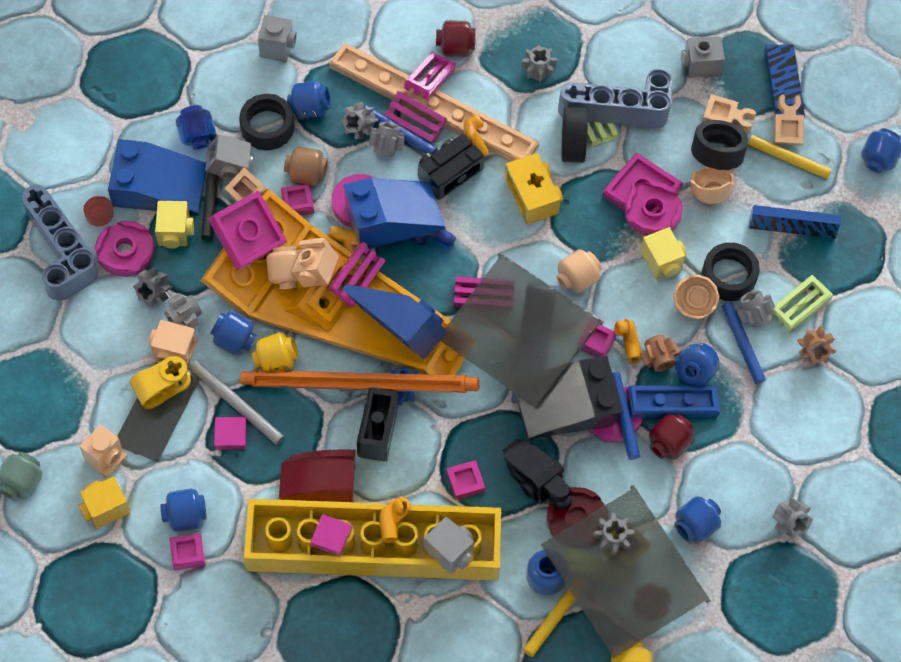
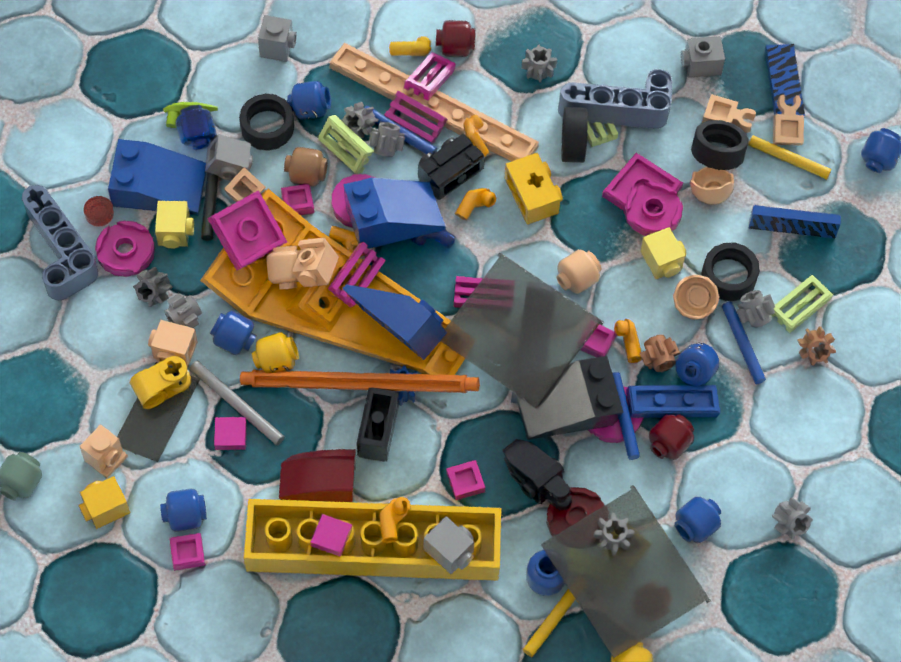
(174, 111): none -> lime bar
(346, 140): none -> yellowish green tile
(420, 47): none -> yellow arm
(475, 198): none -> light orange arm

